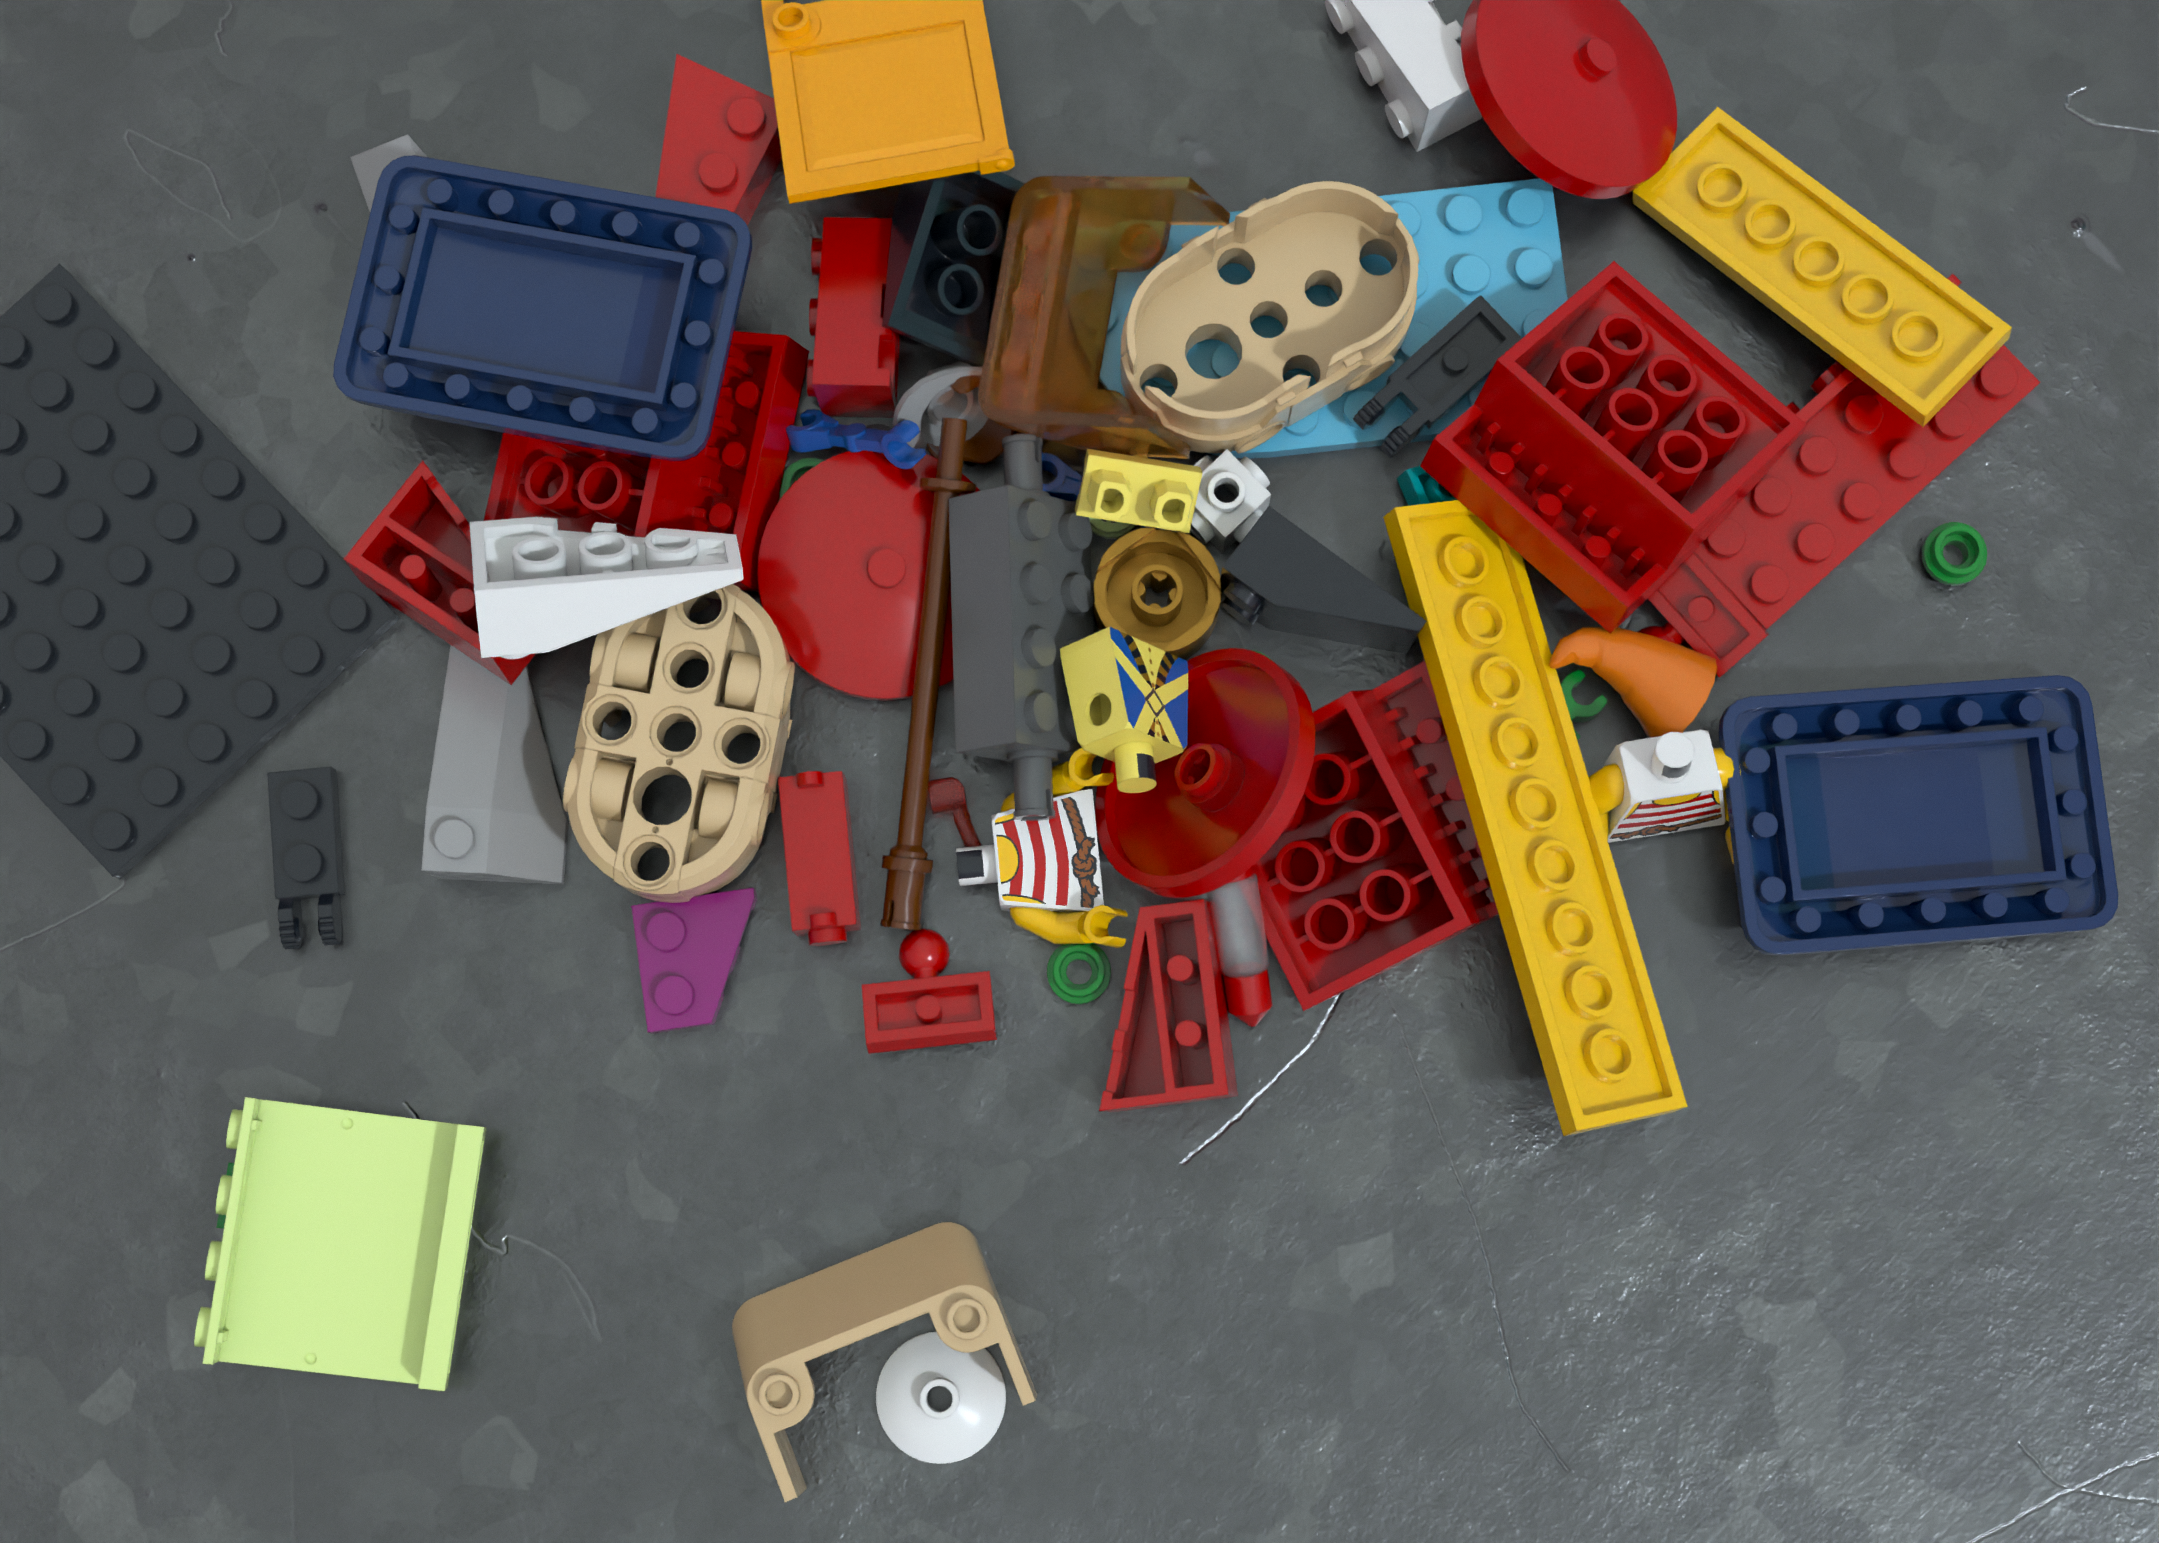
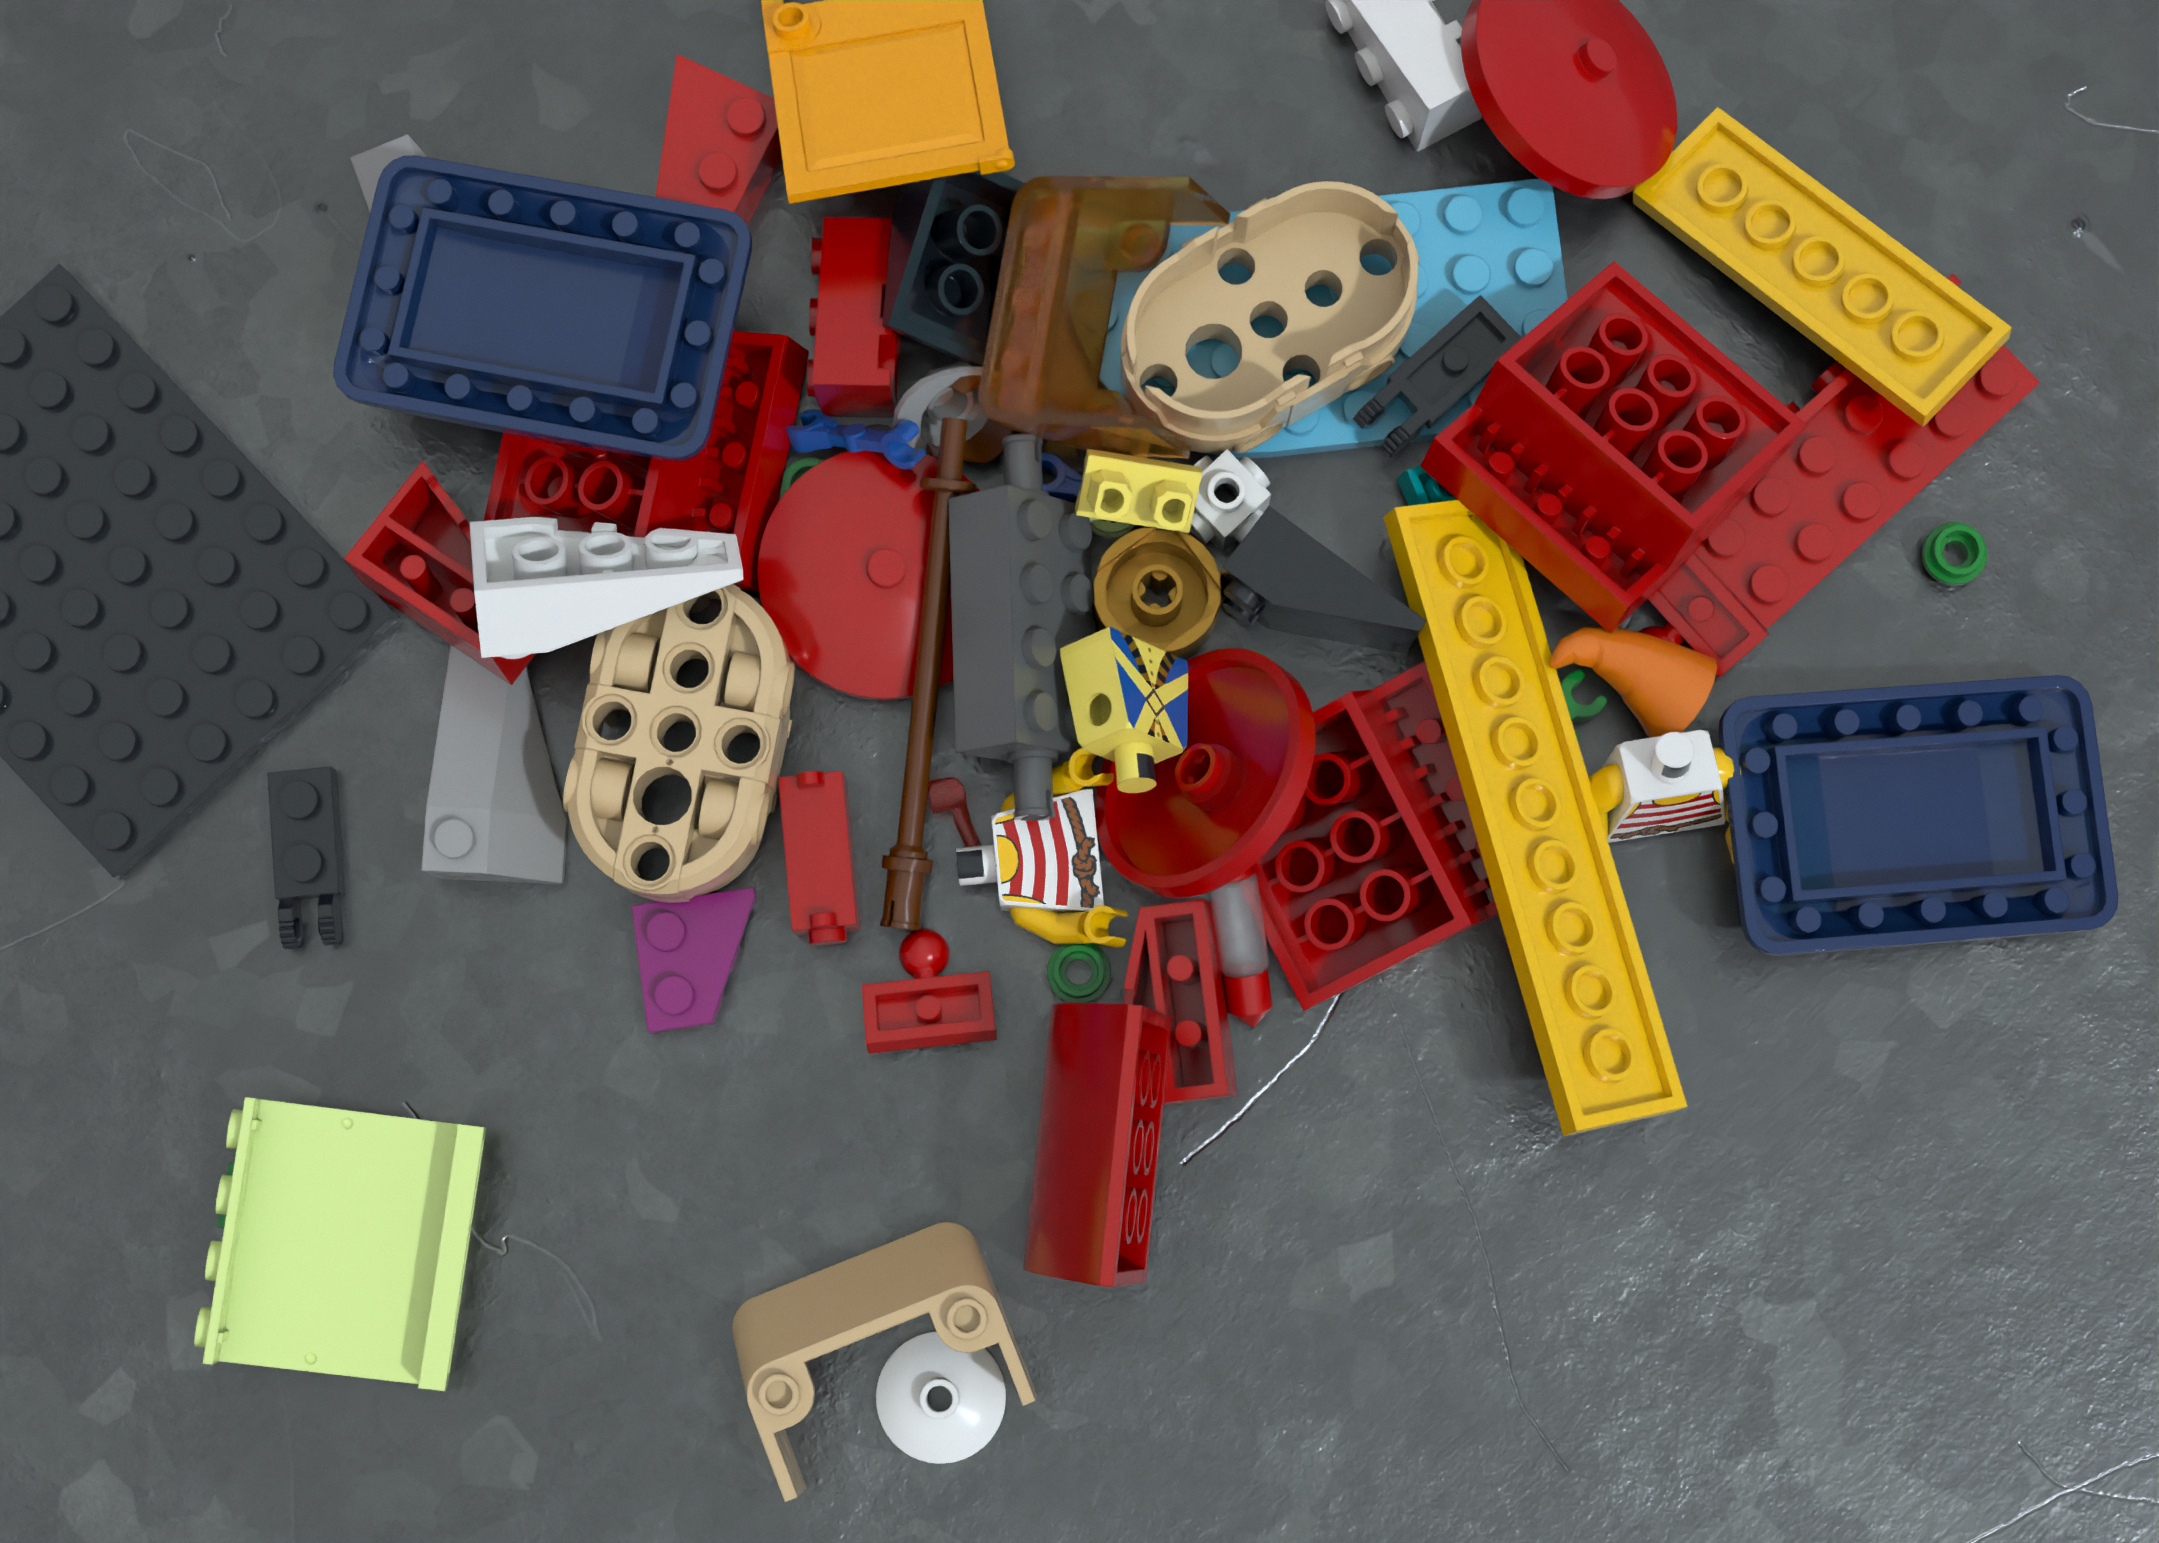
(1098, 1143): none -> red slope

